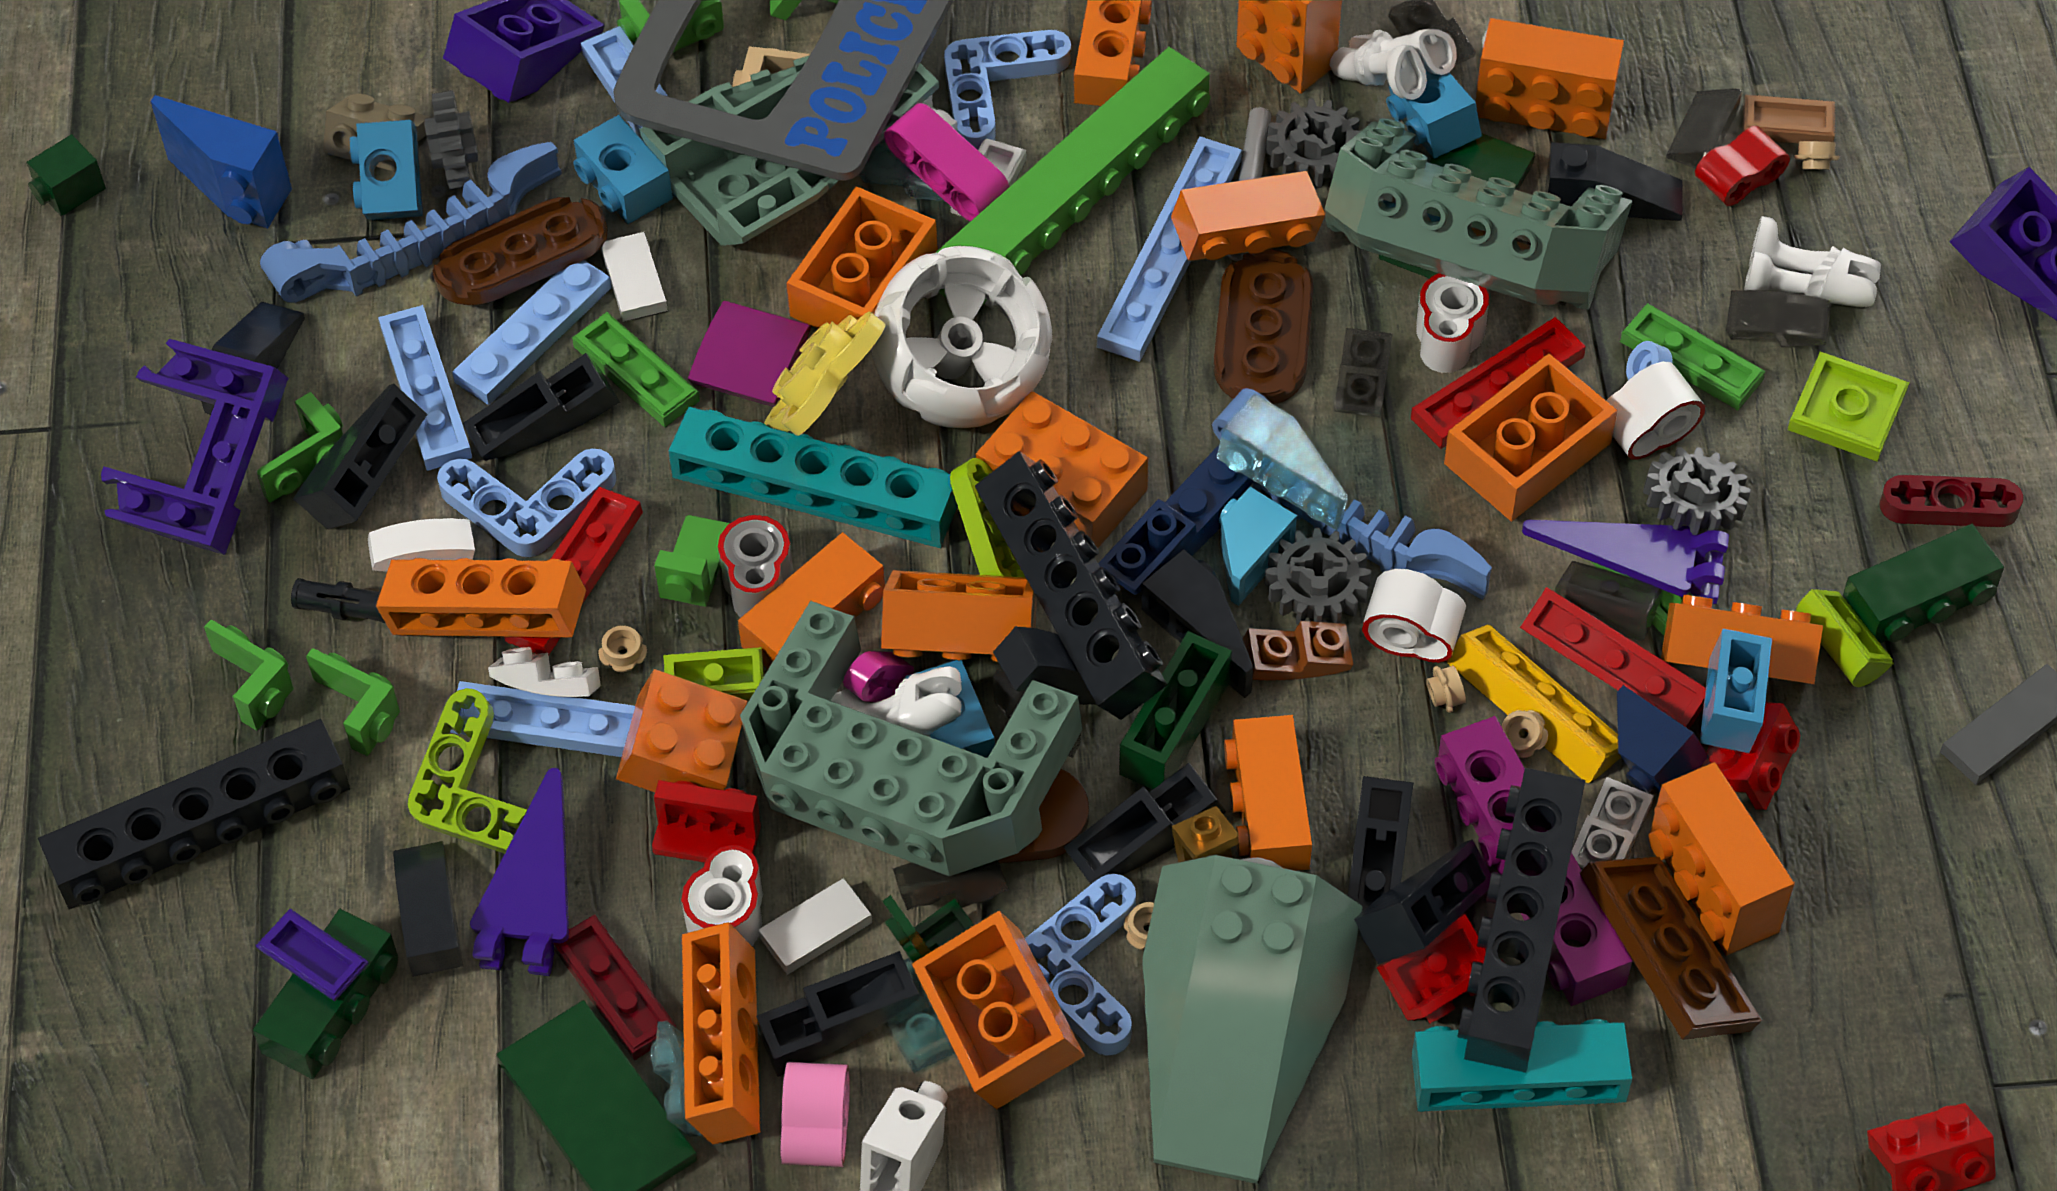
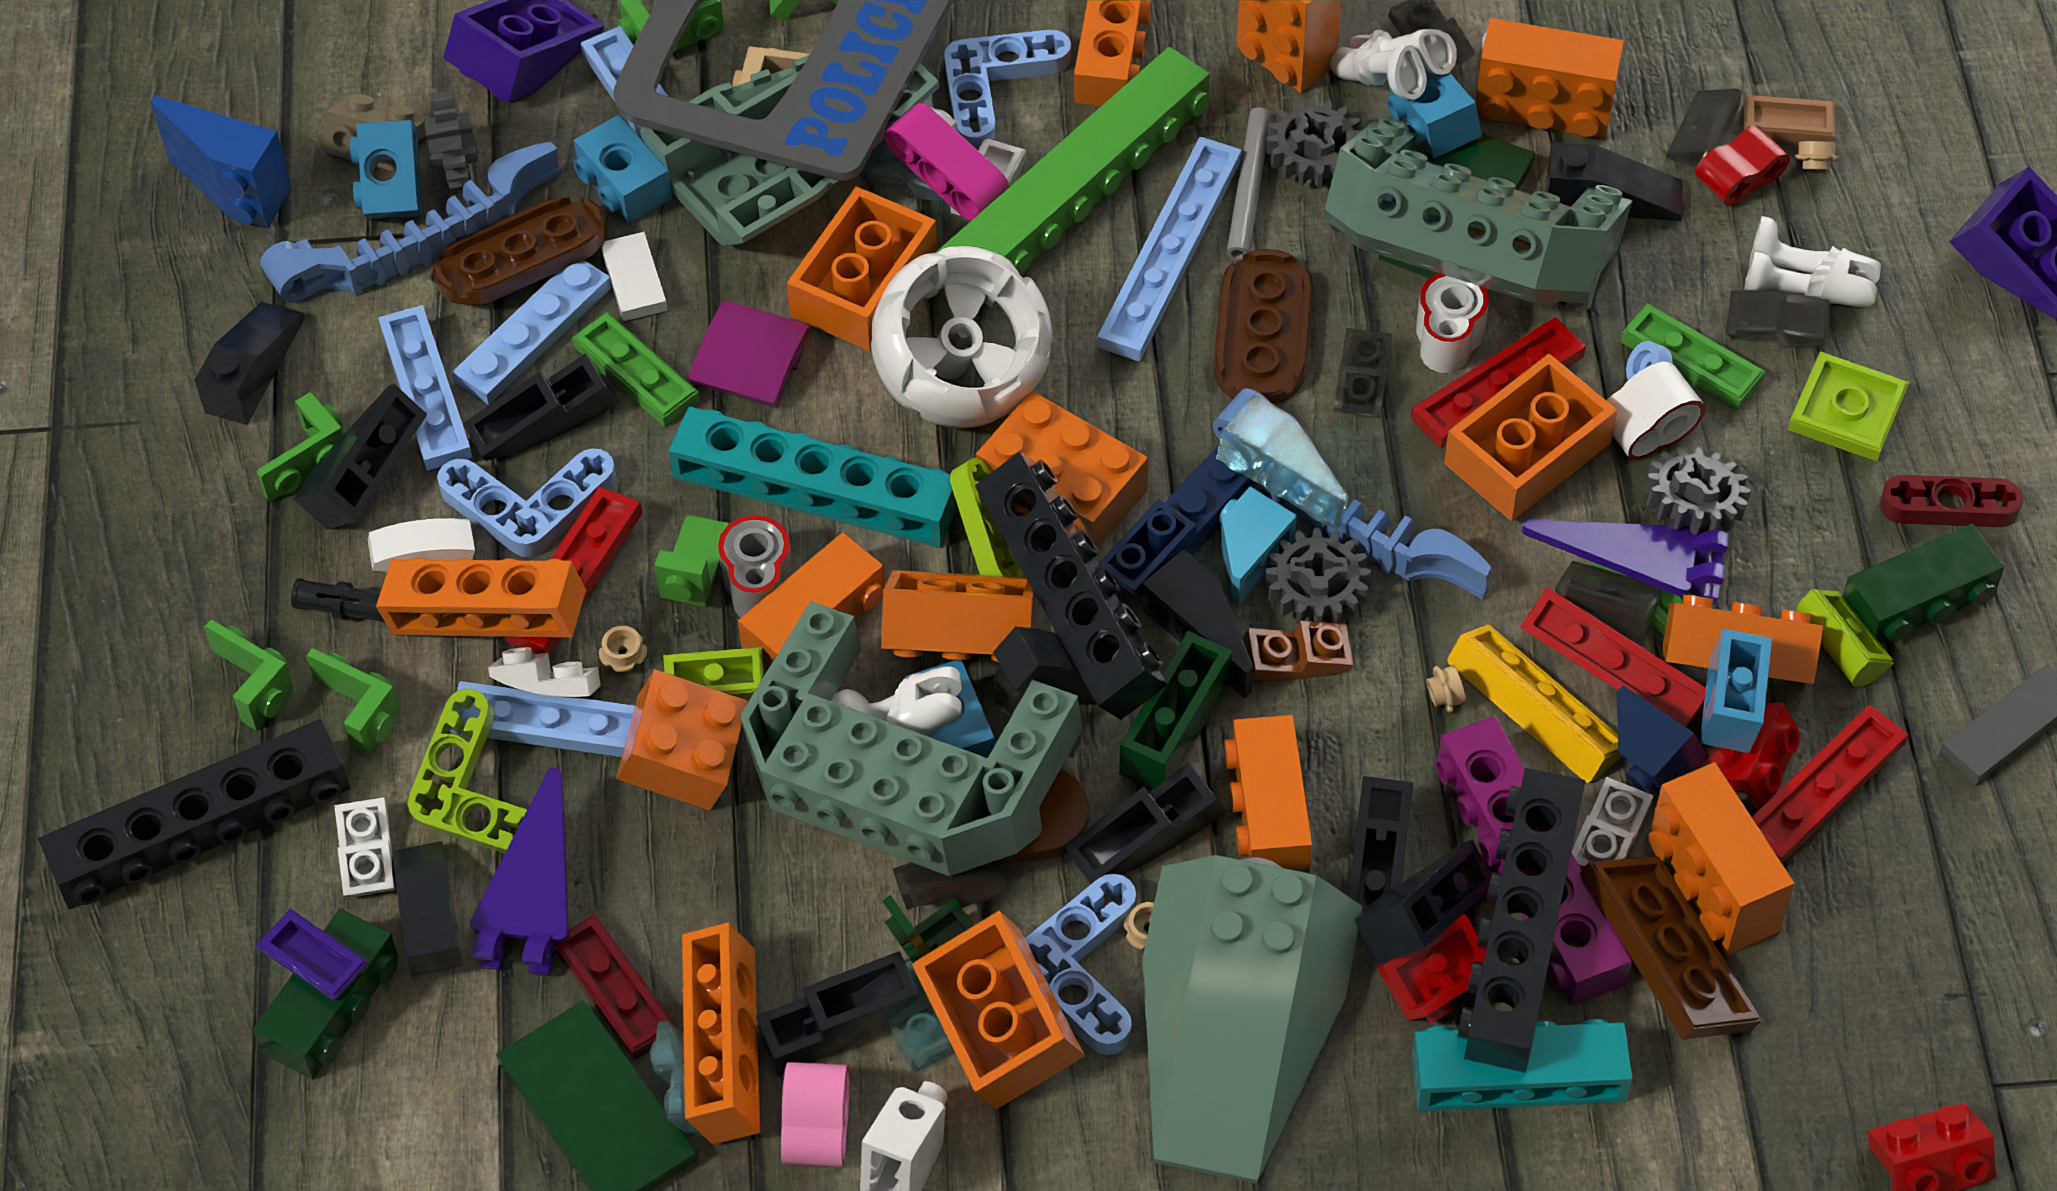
(65, 175): dark green brick -> none
(242, 399): dark purple wedge -> none
(365, 847): none -> white slope
(703, 819): red bracket -> none
(725, 892): white piece -> none
(815, 926): white tile -> none
(821, 371): light yellow plant -> none
(876, 675): dark pink beam -> none
(1204, 836): pearl gold bracket -> none
(1247, 216): orange brick -> none
(1413, 616): white piece -> none
(1528, 720): tan plate -> none
(1828, 781): none -> red plate

